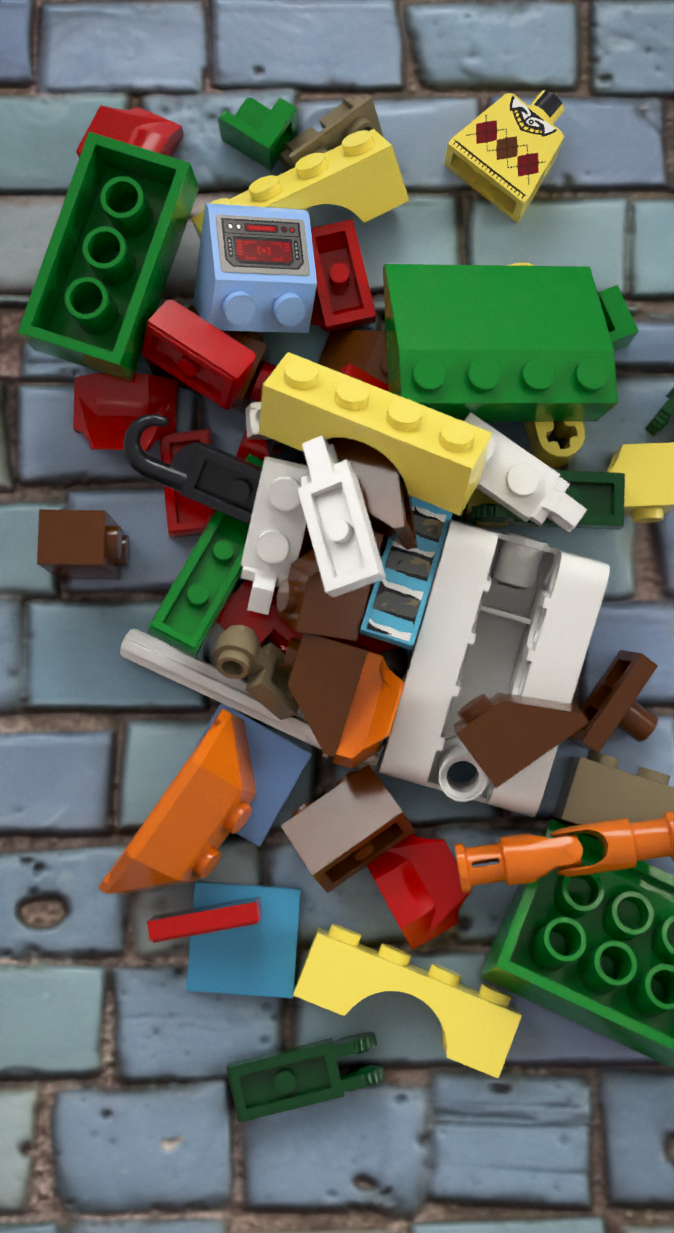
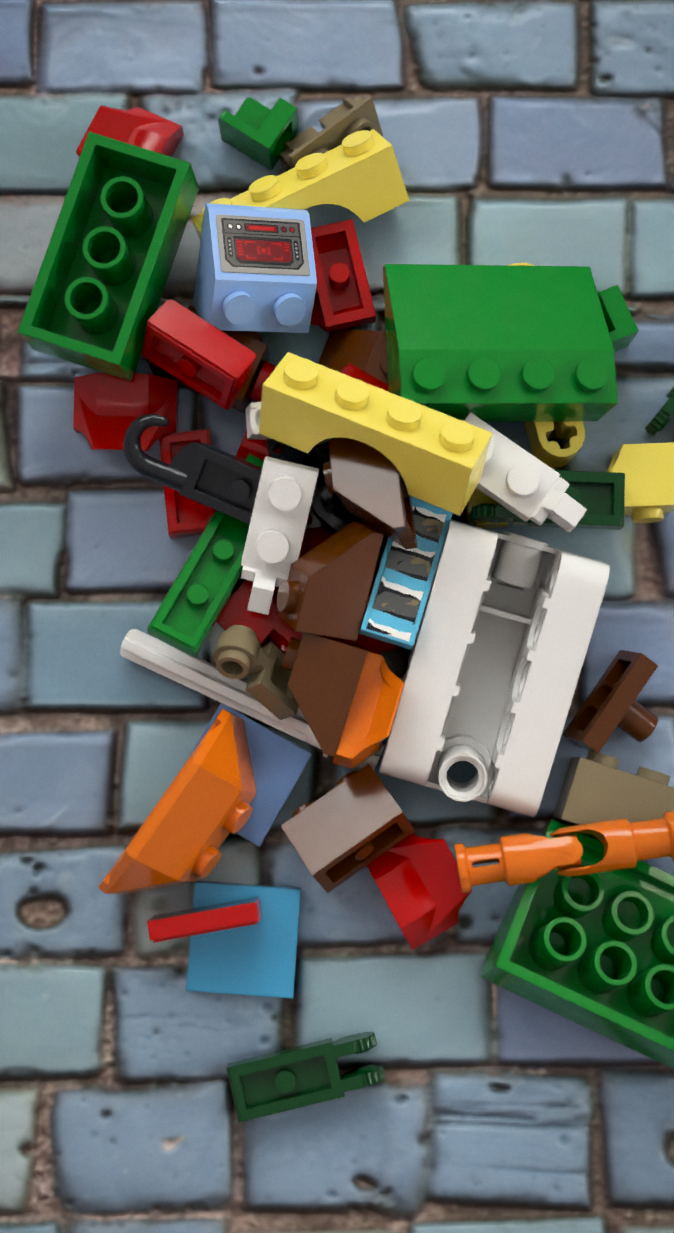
(81, 544): reddish brown brick -> none
(338, 521): white hinge -> none
(473, 1023): light yellow arch -> none
(508, 150): light yellow torso -> none
(514, 731): reddish brown slope -> none

